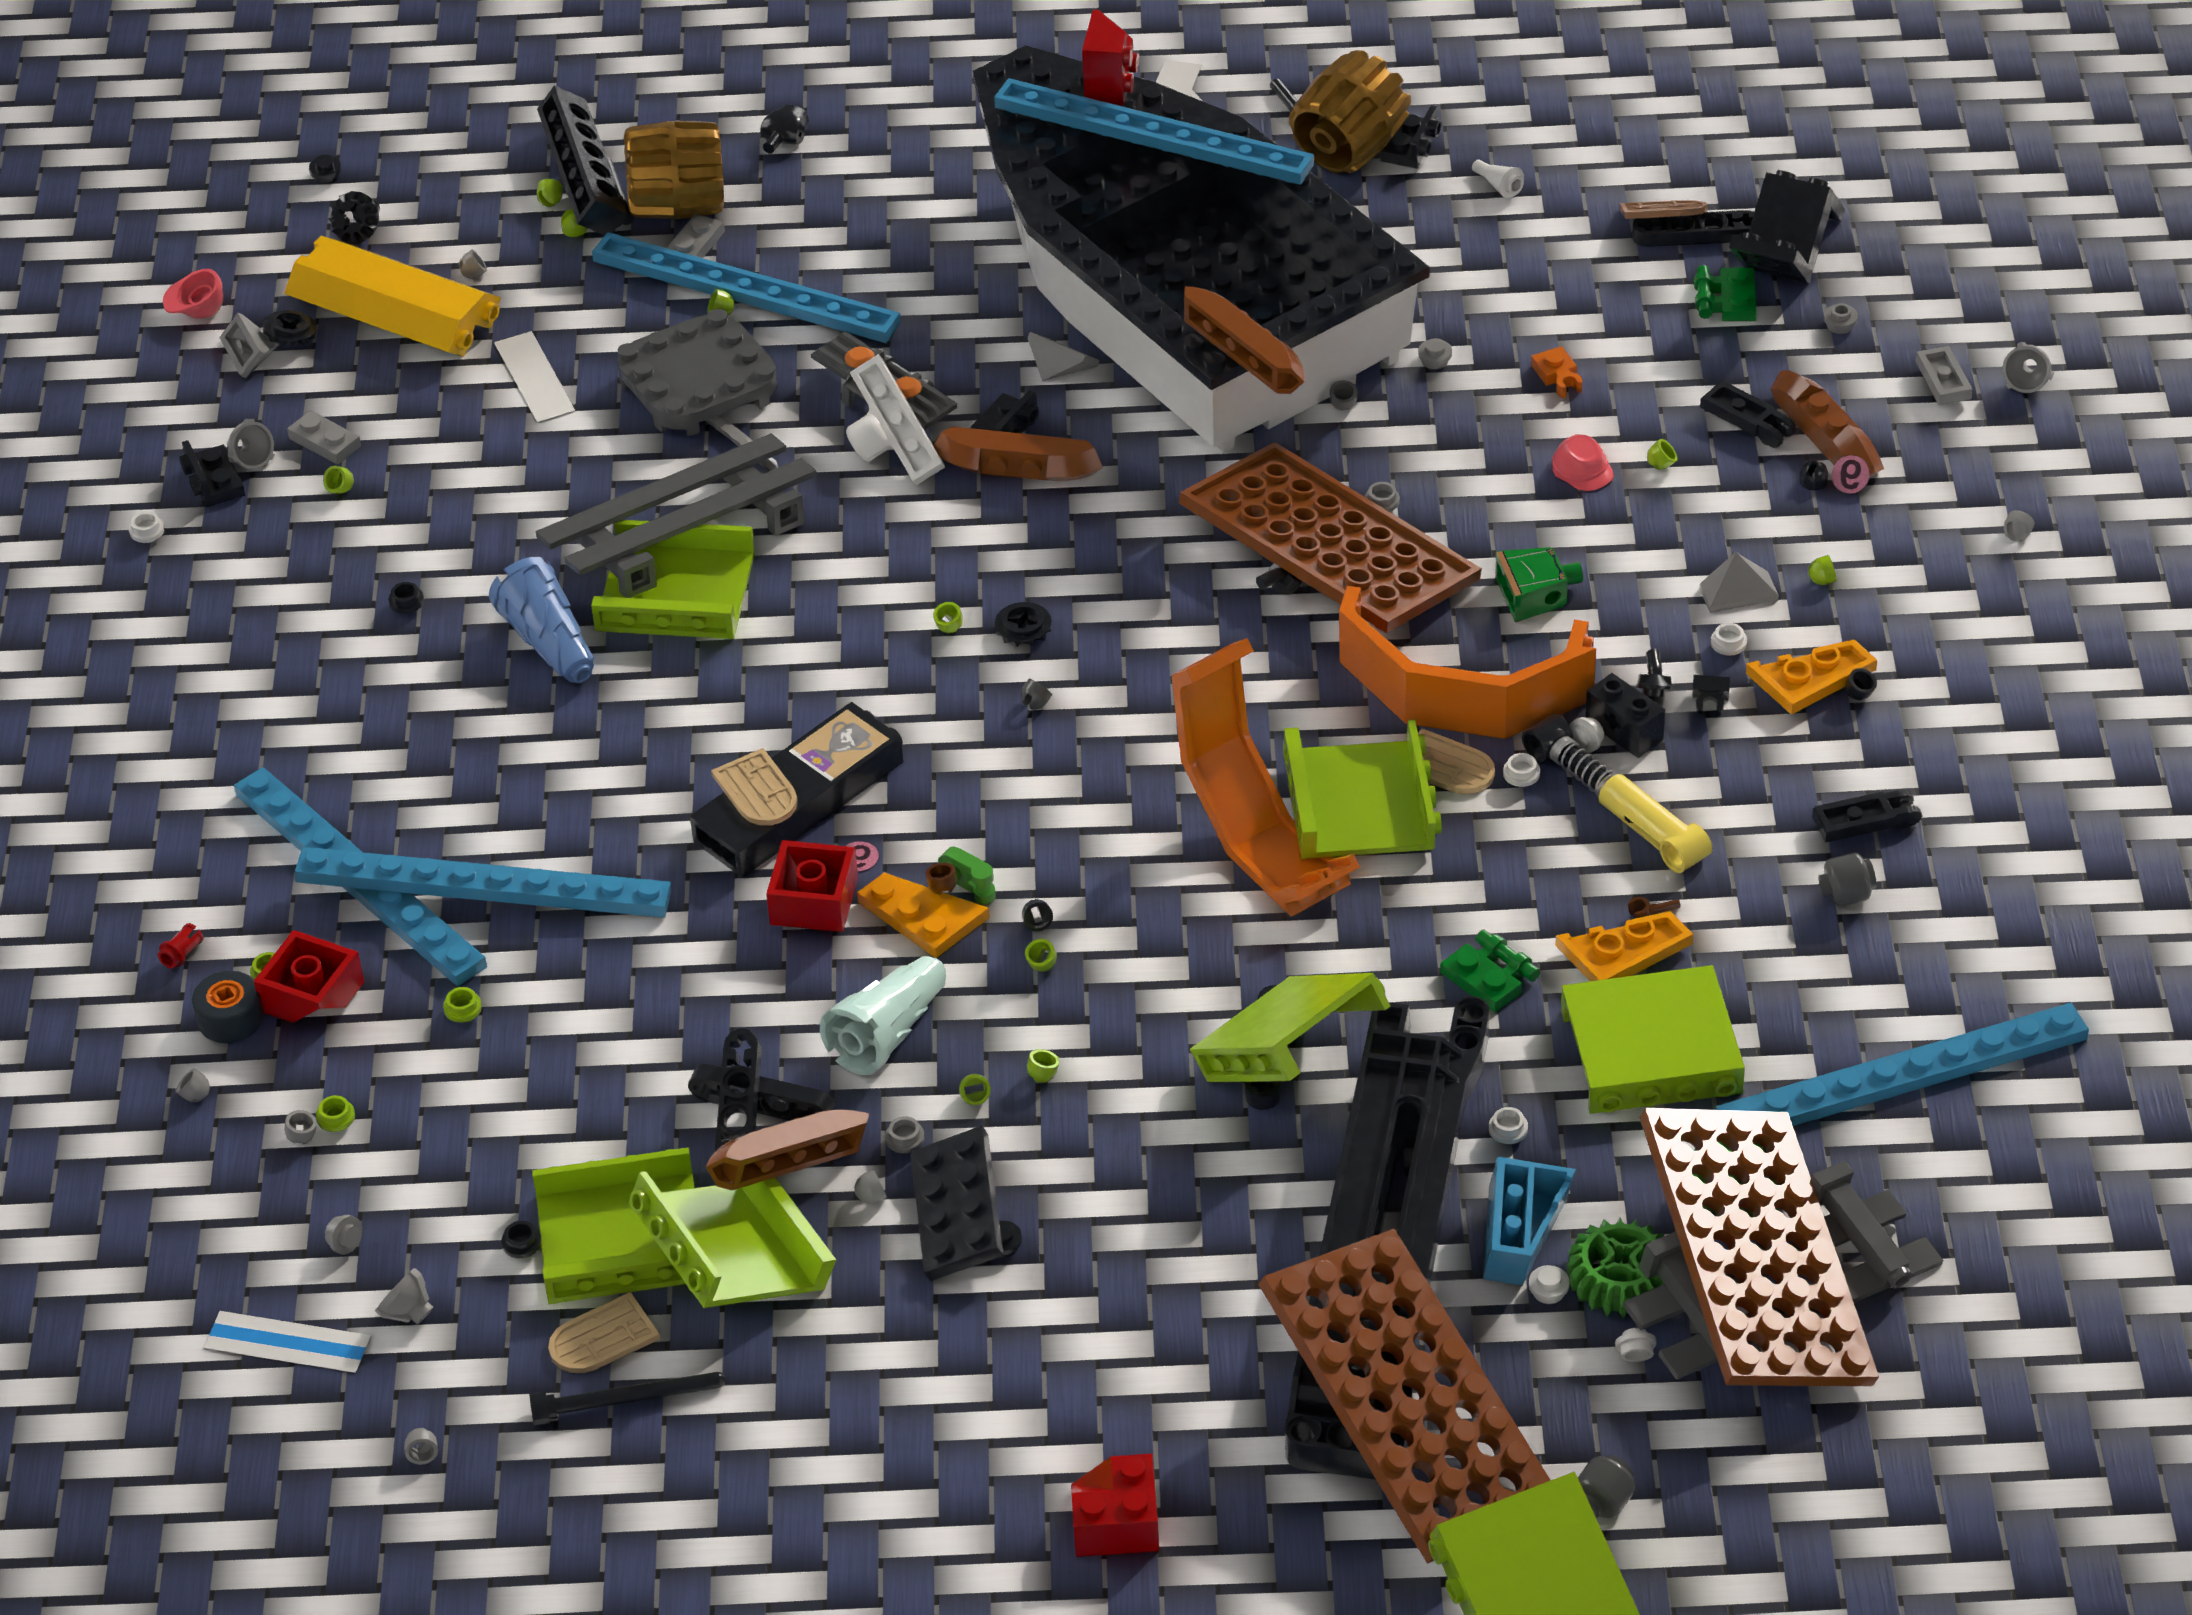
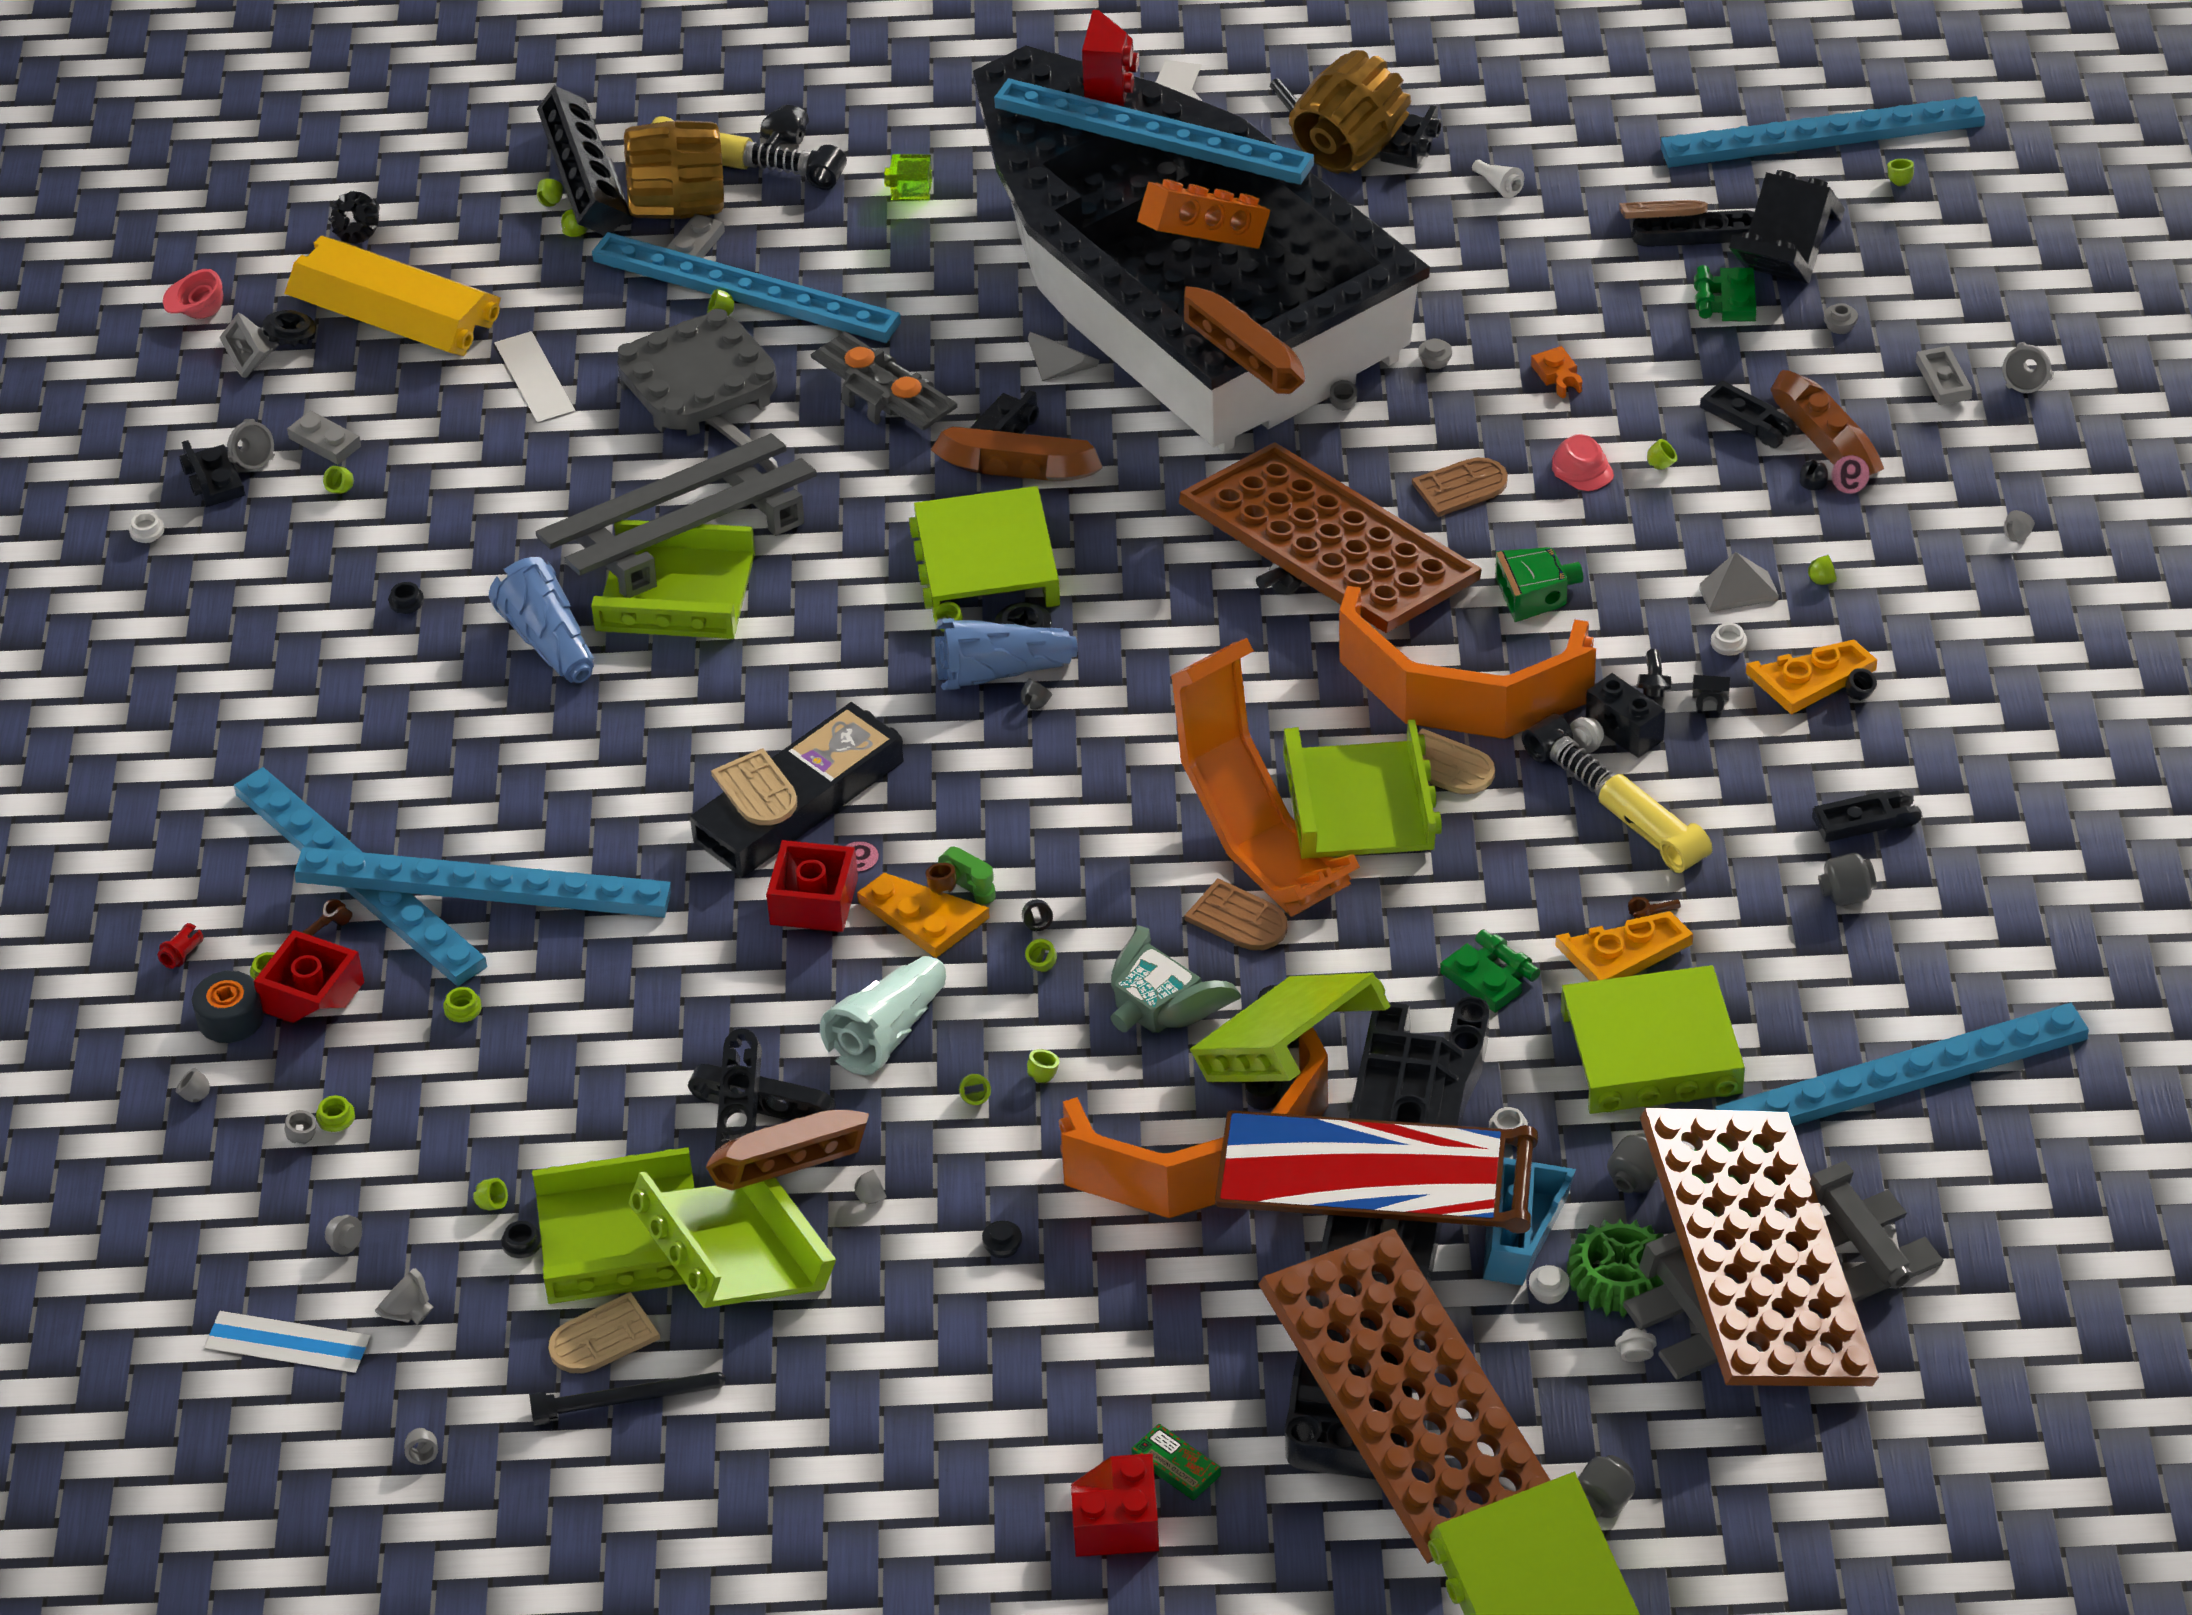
(325, 169): black plate -> none
(332, 911): none -> reddish brown hand
(472, 265): light grey hinge -> none
(491, 1189): none -> lime hinge
(819, 166): none -> piece
(890, 423): white plate -> none
(904, 1135): light grey plate -> none
(909, 177): none -> clear neon green brick
(956, 1203): black plate -> none
(983, 546): none -> lime panel
(987, 651): none -> medium blue cone
(1161, 991): none -> sand green torso
(1178, 1462): none -> green tile
(1181, 1179): none -> orange panel
(1203, 214): none -> orange brick
(1238, 917): none -> medium nougat window
(1373, 1169): none -> flag
(1384, 495): light grey plate -> none
(1461, 484): none -> medium nougat window
(1521, 770): white plate -> none
(1632, 1165): none -> dark grey head
(1822, 131): none -> dark azure plate
(1900, 171): none -> lime hinge

